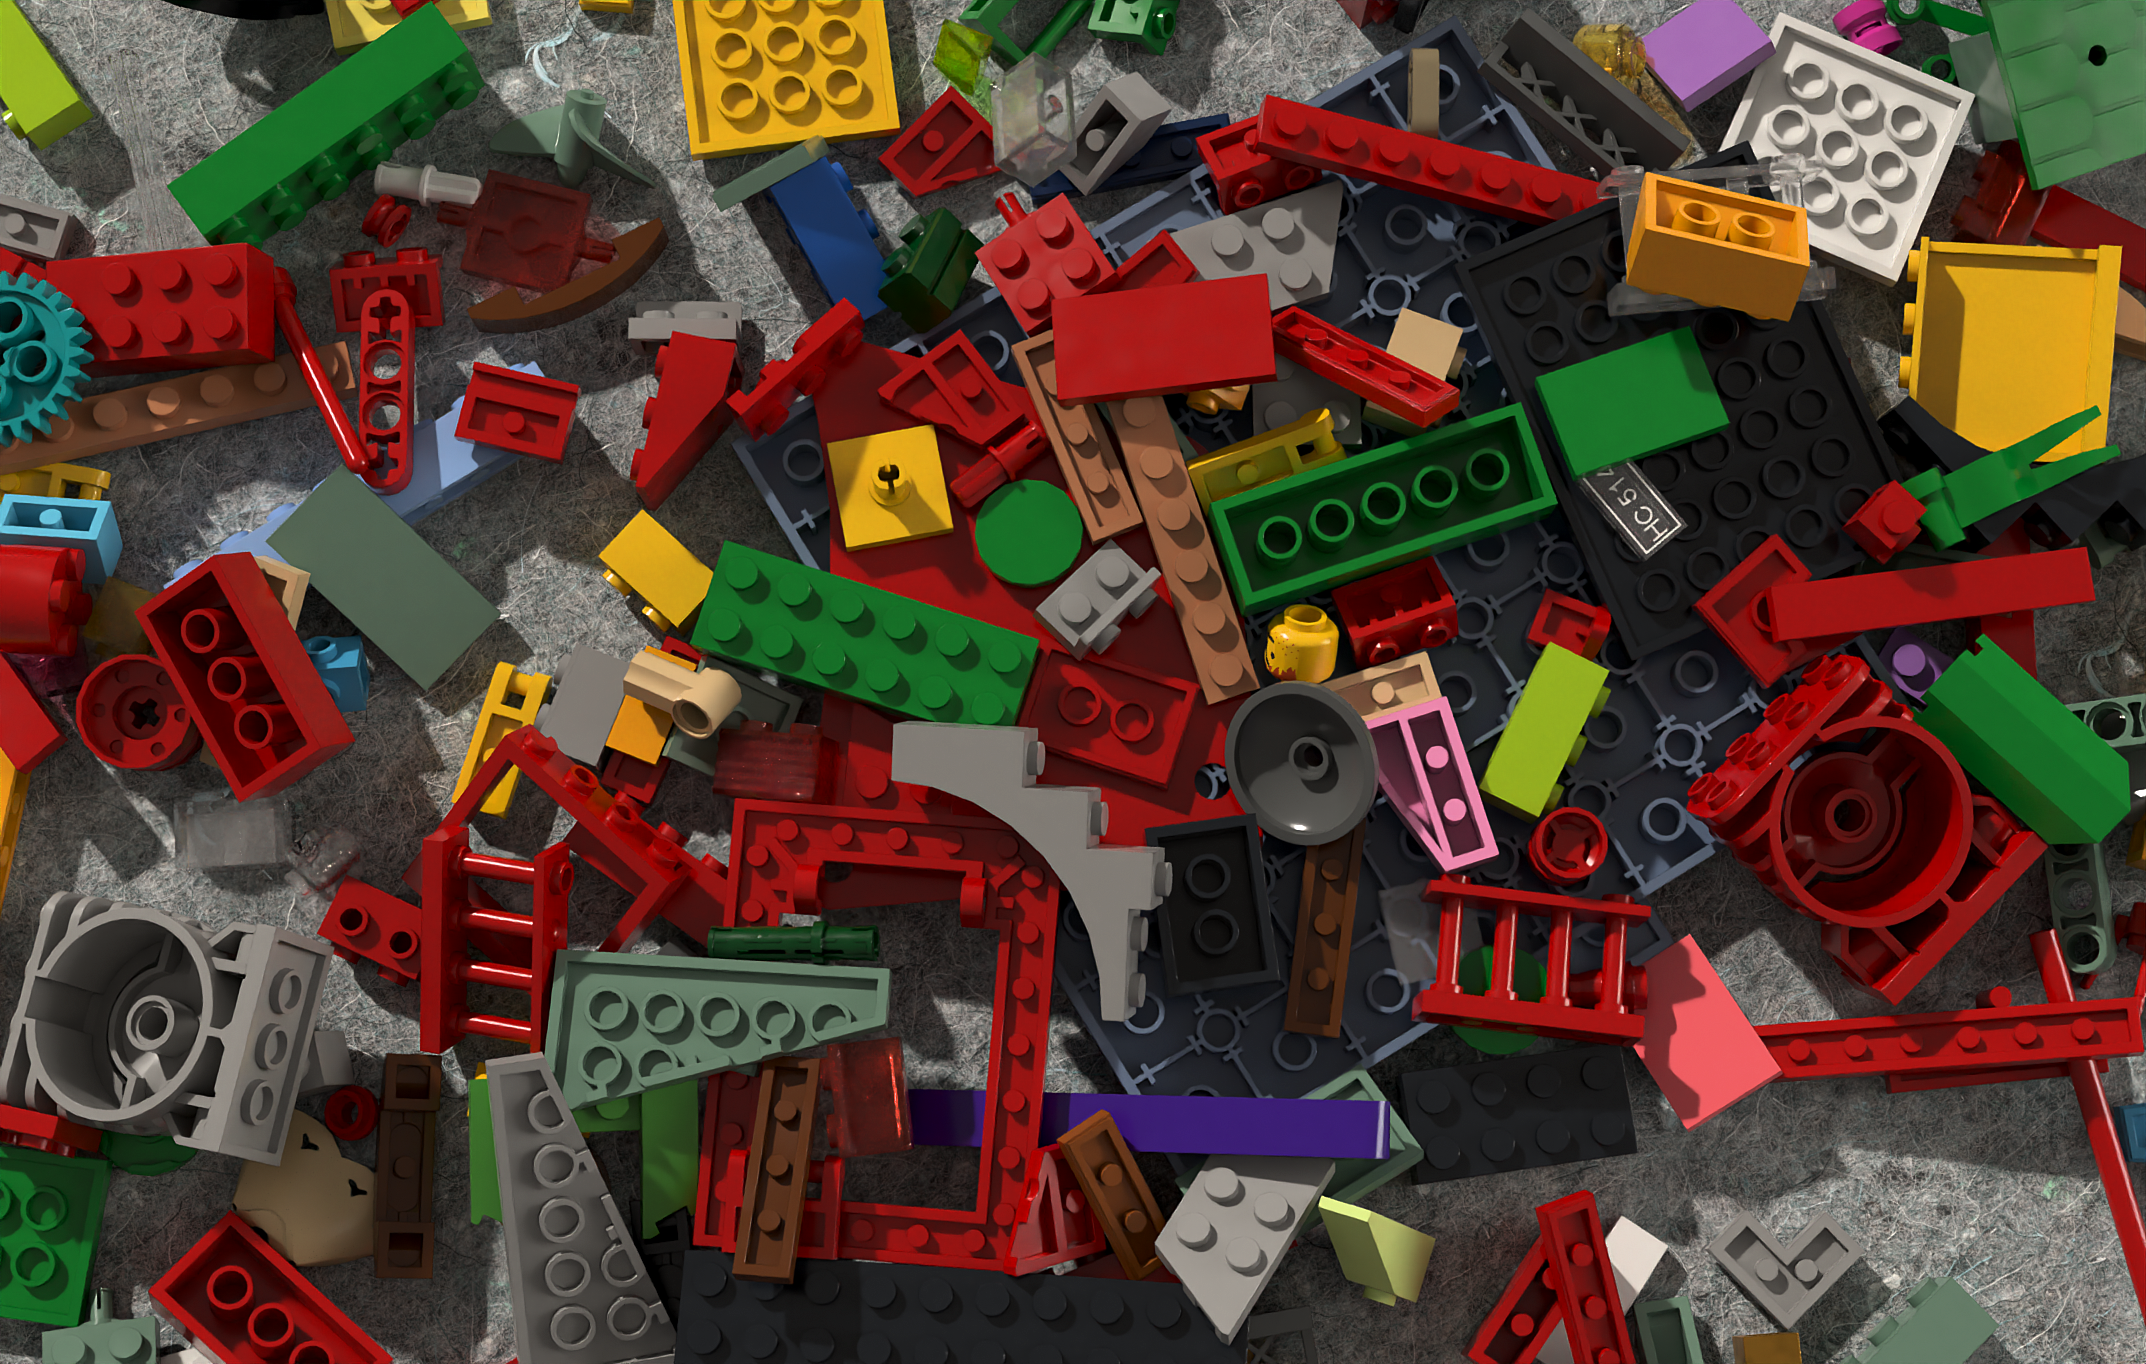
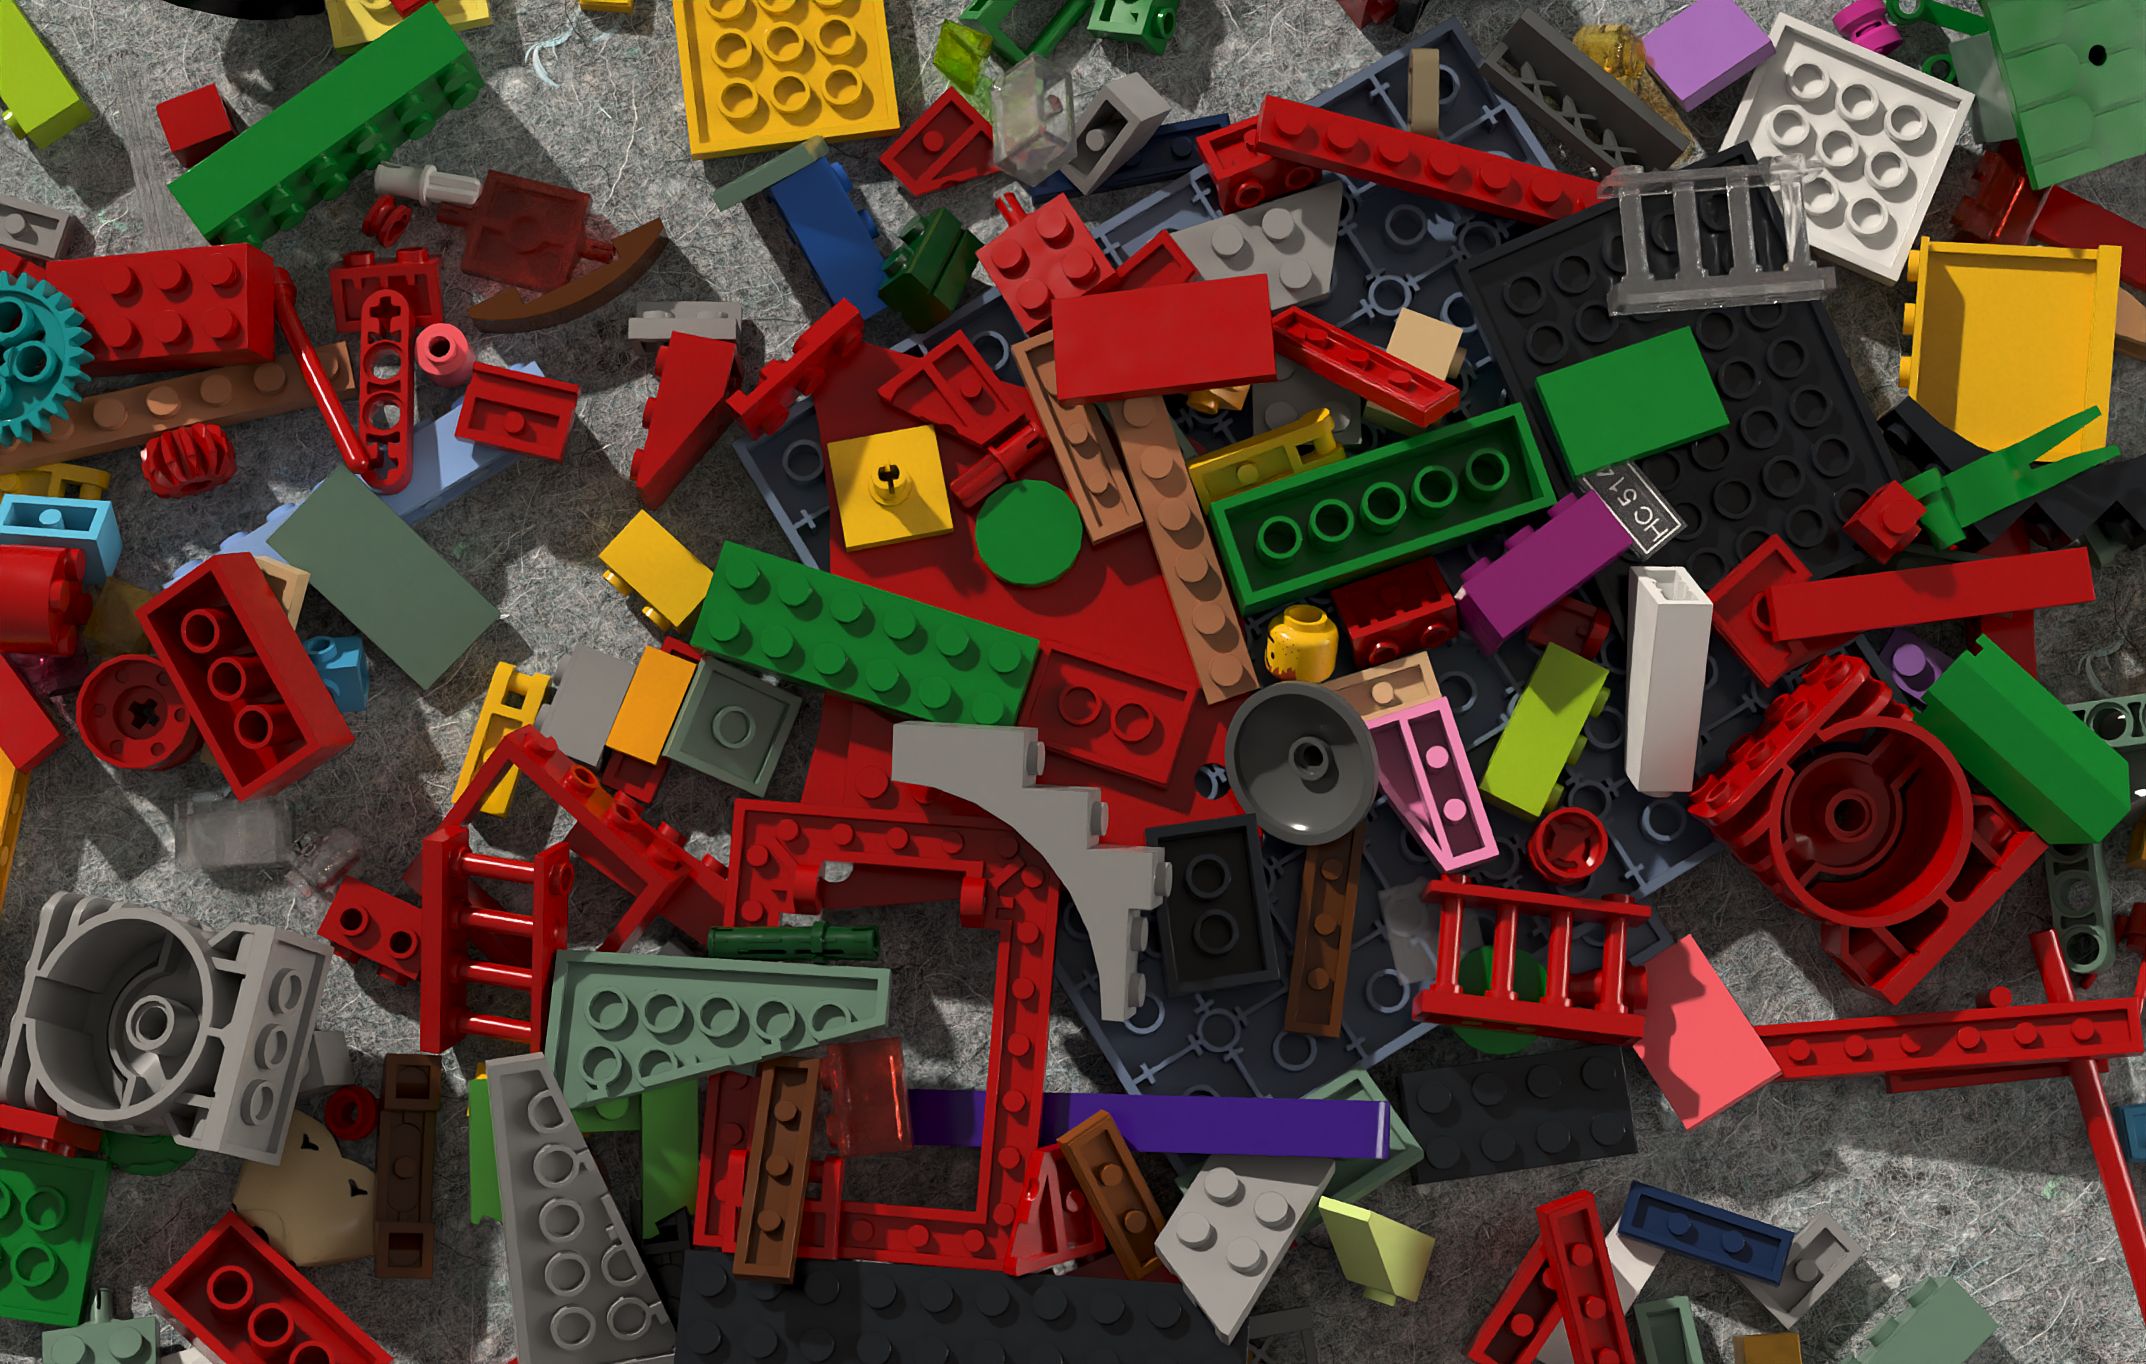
(188, 461): none -> red gear
(197, 124): none -> red panel
(452, 368): none -> coral brick
(568, 136): sand green piece -> none
(693, 699): tan piece -> none
(776, 764): clear red brick -> none
(1096, 599): light grey bracket -> none
(1538, 570): none -> magenta wedge
(1664, 678): none -> white slope
(1705, 1233): none -> dark blue tile
(1718, 247): light orange slope -> none

